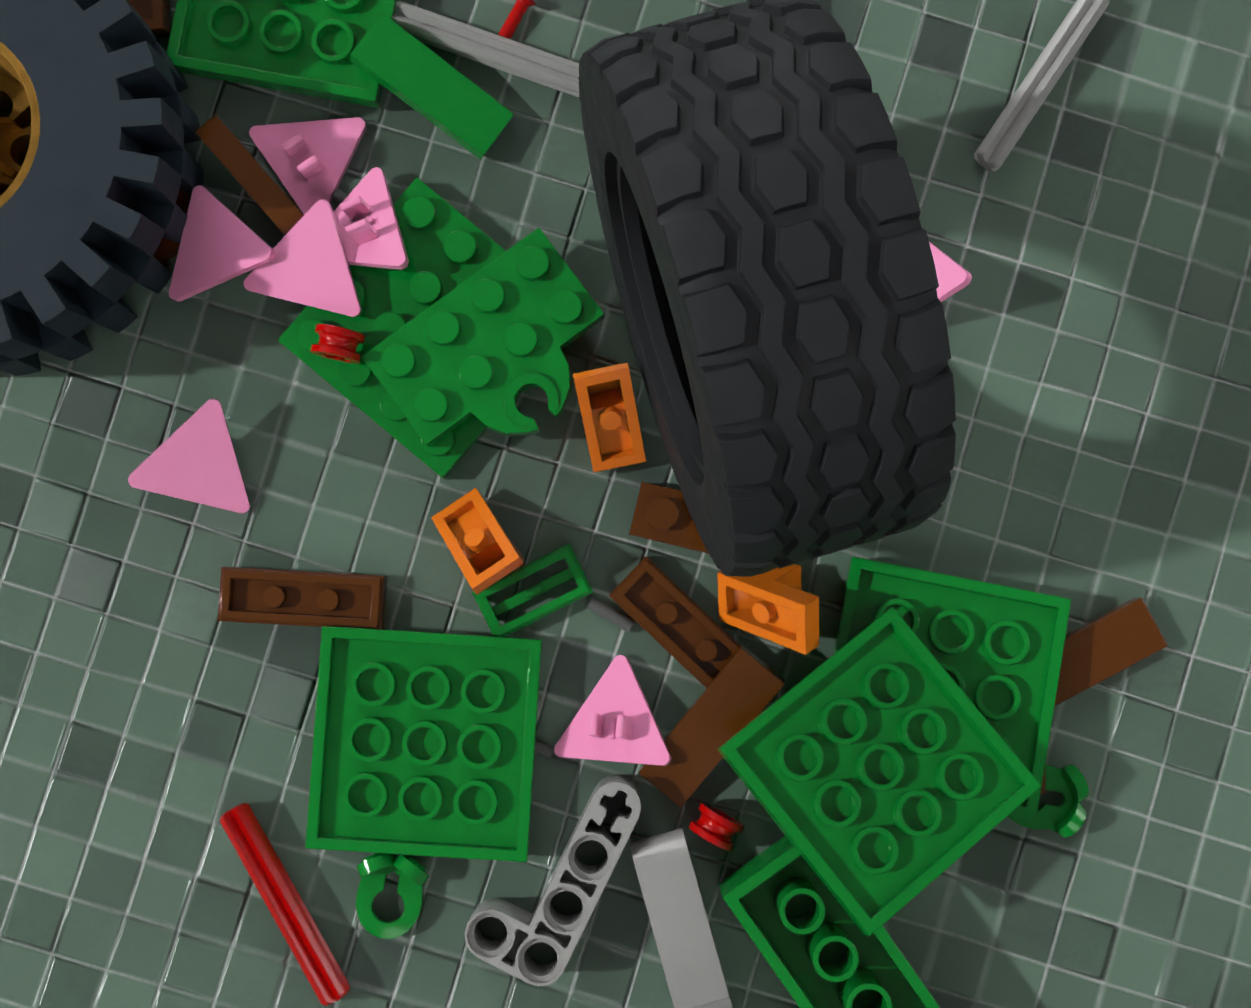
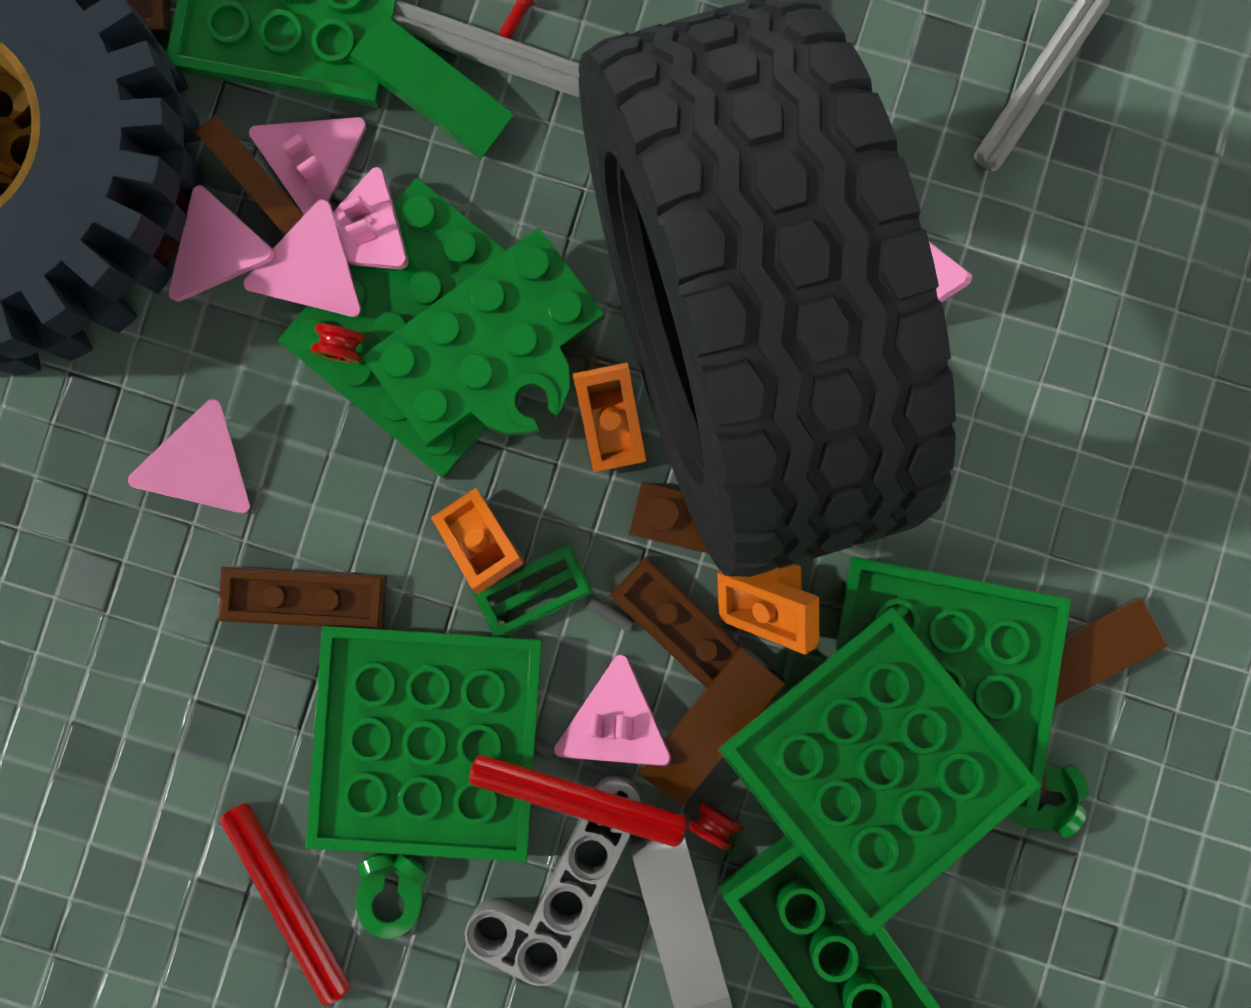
(578, 800): none -> red axle

